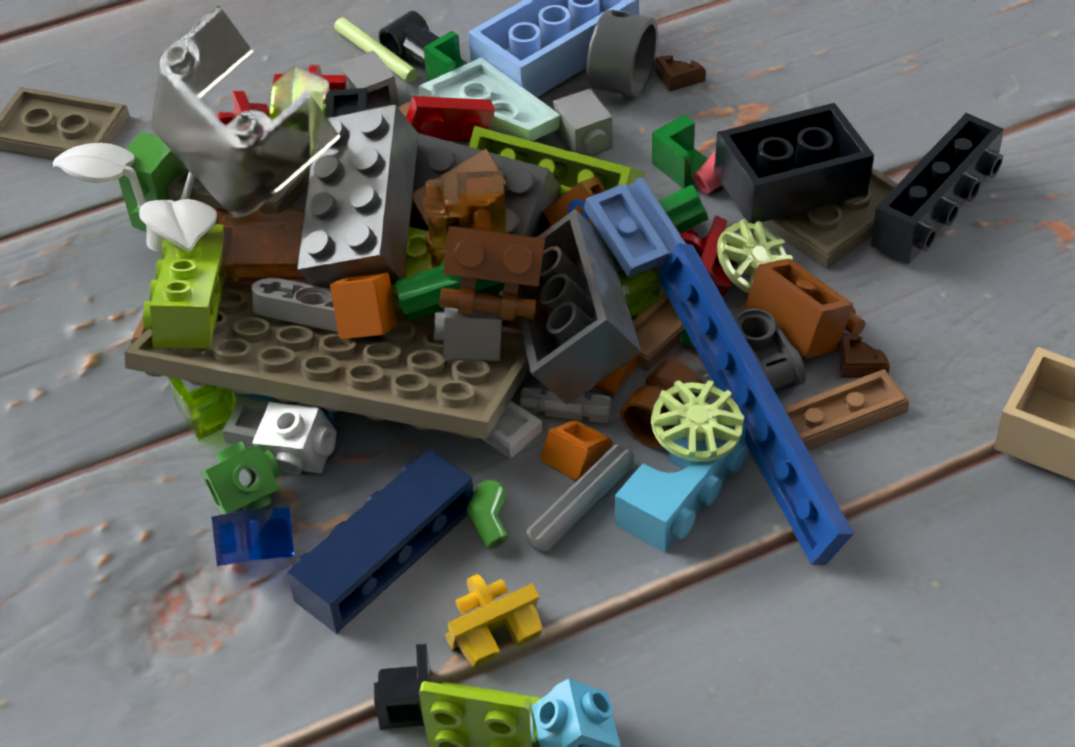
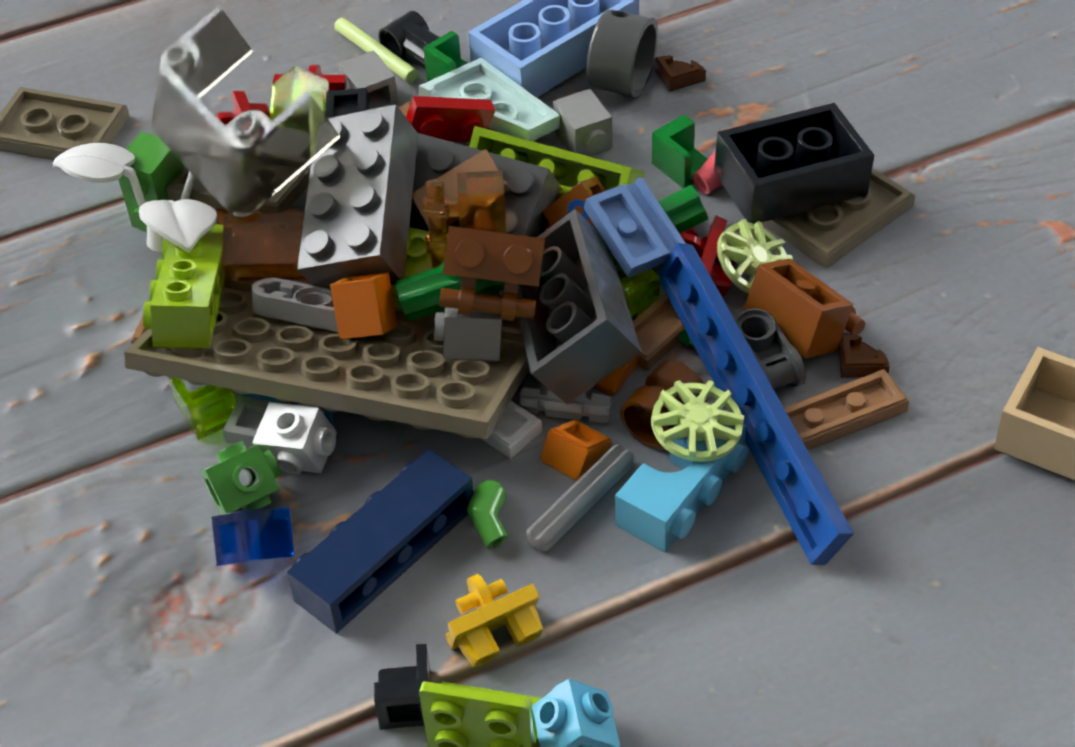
(937, 188): black brick -> none

